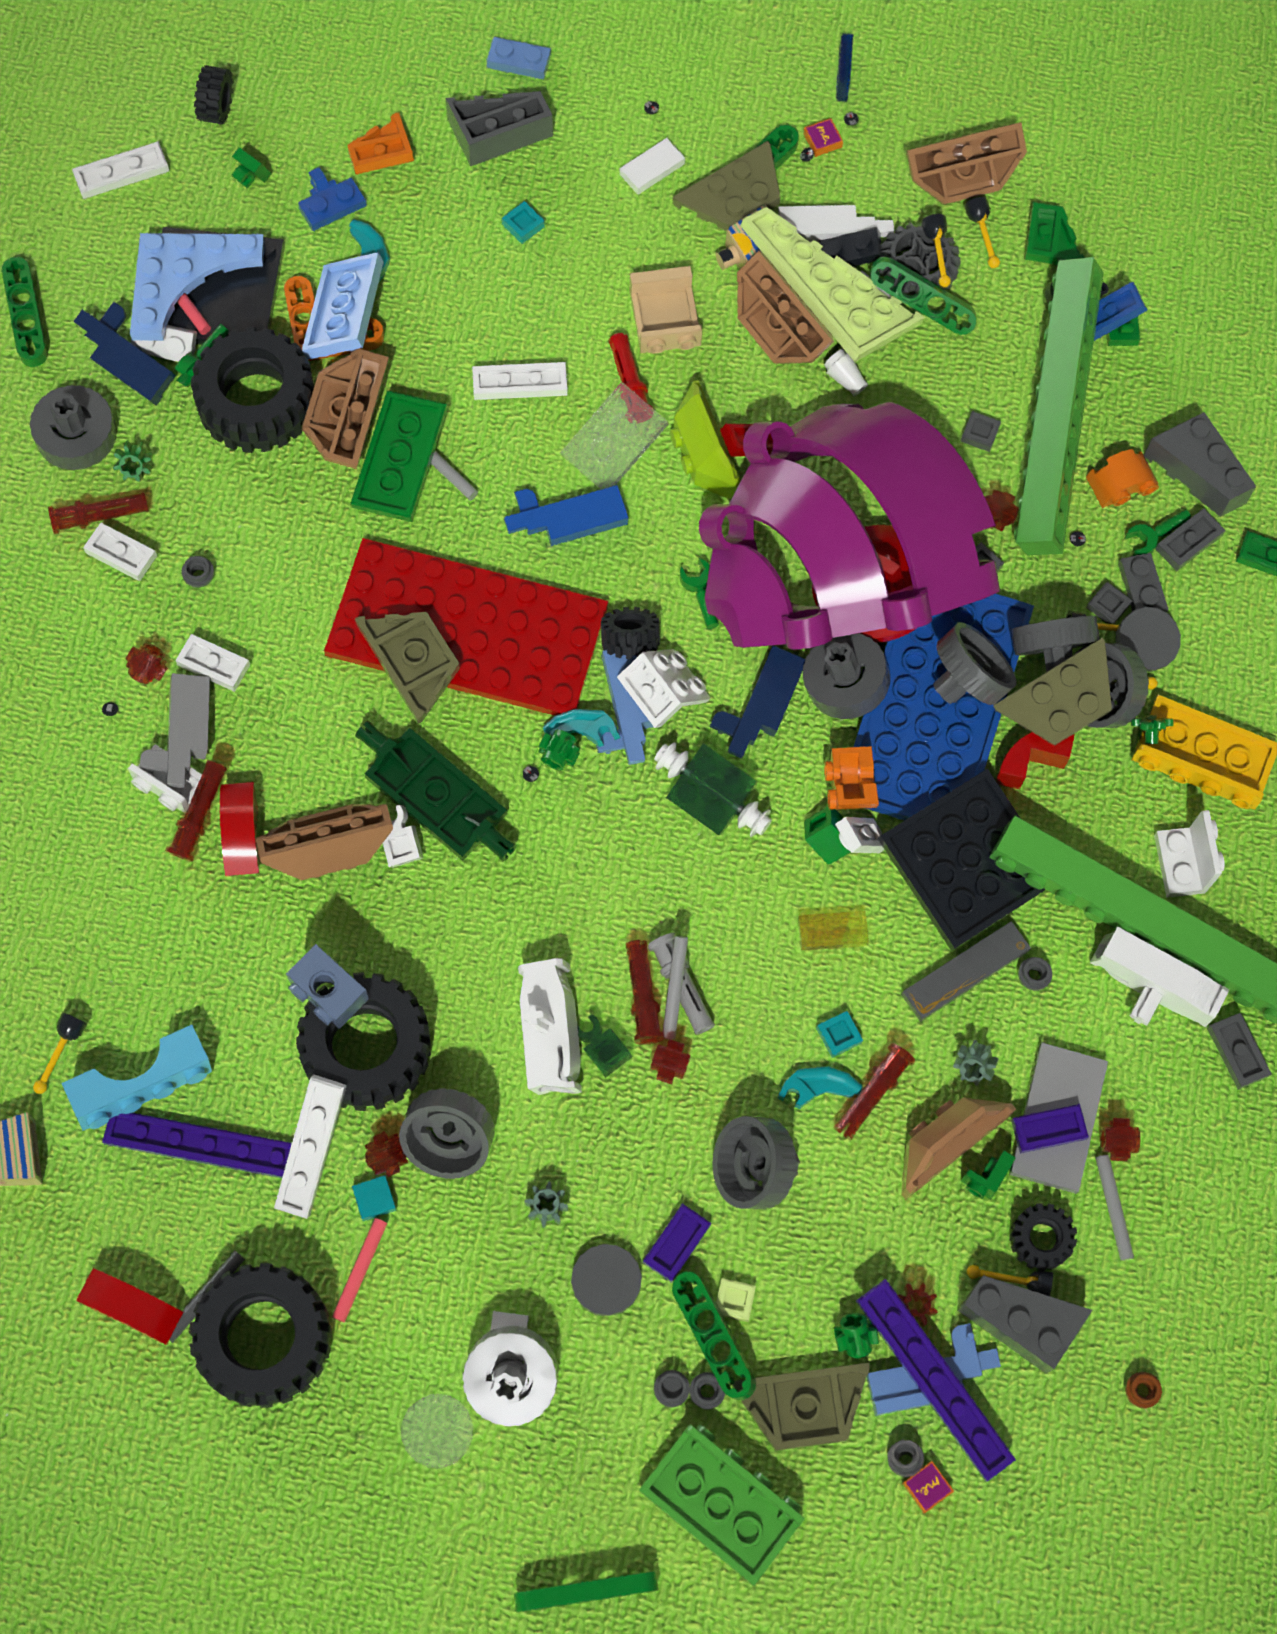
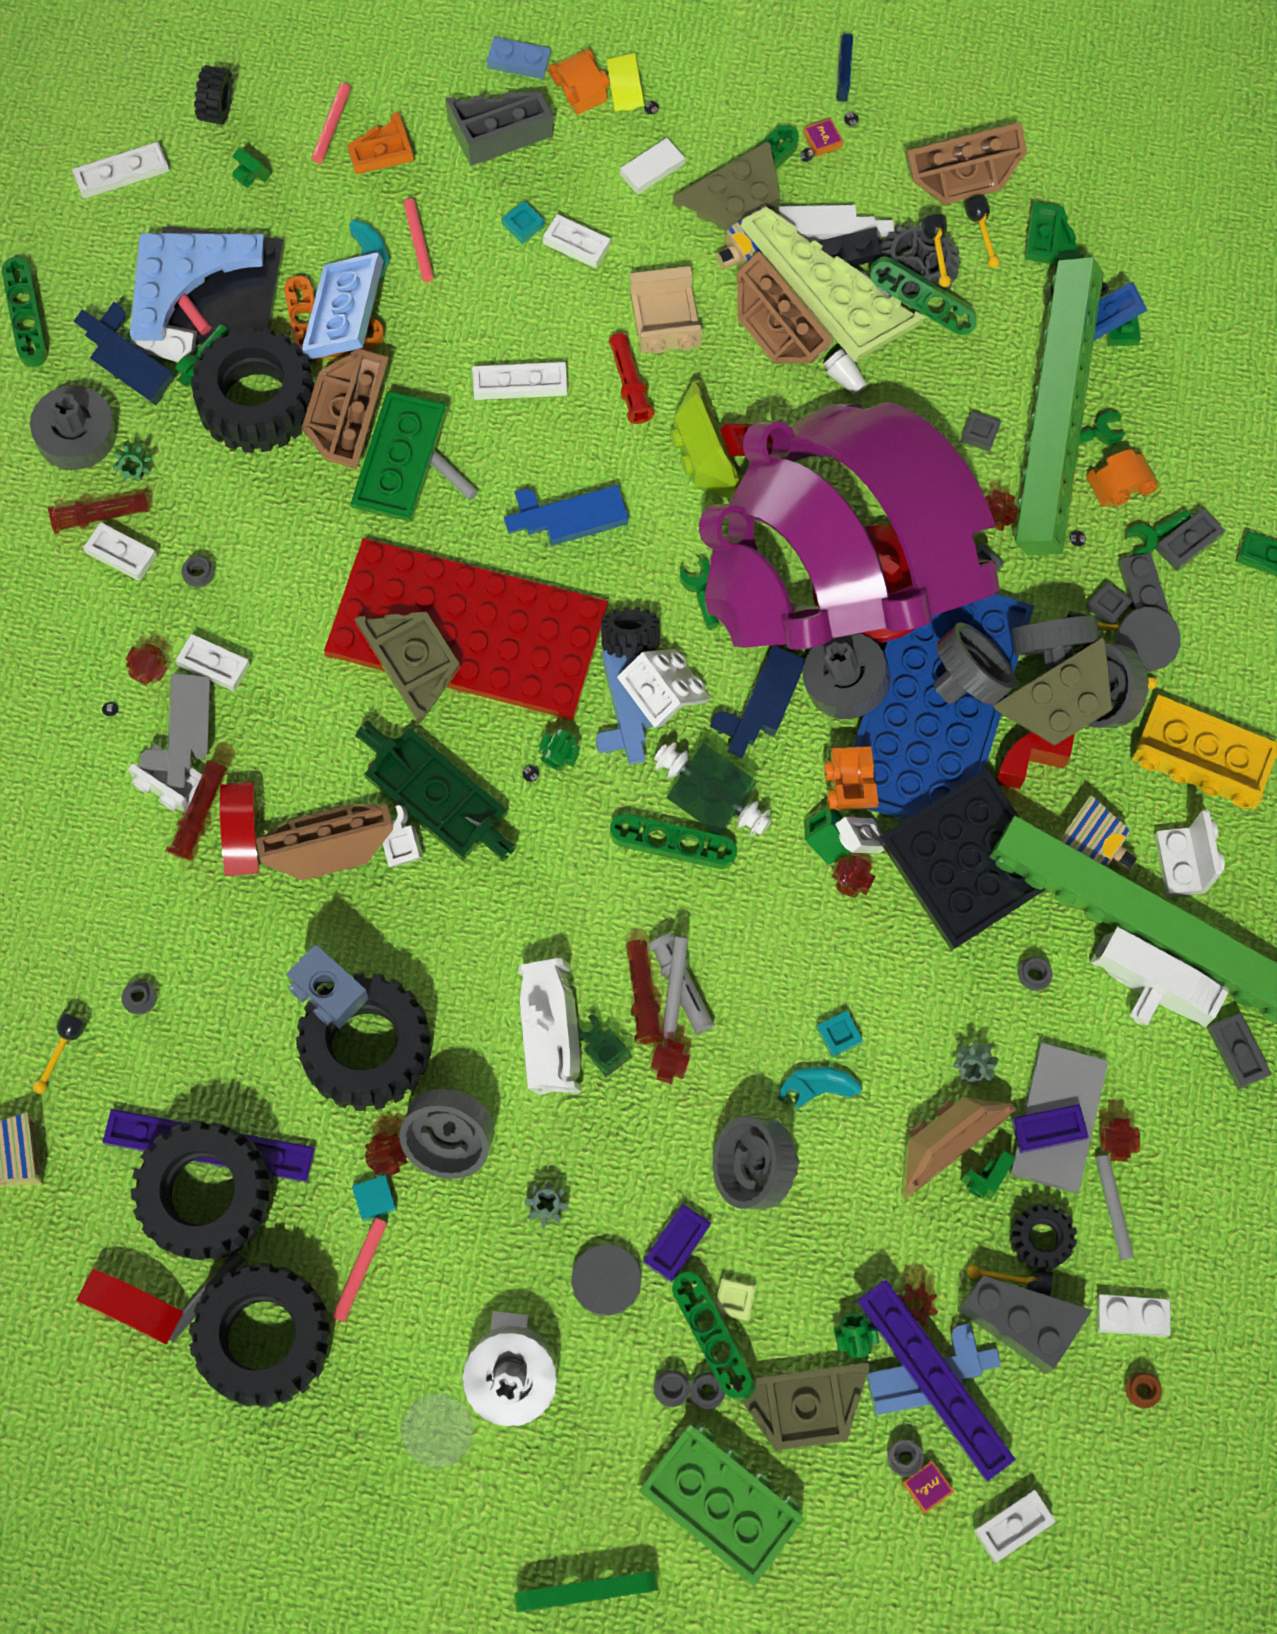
(101, 1098): medium azure arch -> none
(145, 1004): none -> dark grey plate
(158, 1175): none -> black tyre
(310, 1146): white tile -> none
(329, 200): blue hinge -> none
(331, 123): none -> coral bar
(418, 240): none -> coral bar
(576, 241): none -> white plate
(581, 81): none -> orange cylinder
(585, 722): teal piece -> none
(614, 437): clear tile -> none
(625, 82): none -> neon yellow slope
(674, 836): none -> green beam
(833, 930): clear yellow tile -> none
(853, 876): none -> clear red gear
(883, 1079): clear red pin -> none
(965, 971): dark grey tile -> none
(1014, 1526): none -> white plate
(1099, 836): none -> torso
(1101, 431): none -> green piece
(1133, 1315): none -> white plate
(1152, 726): green plant -> none
(1203, 463): dark grey wedge -> none

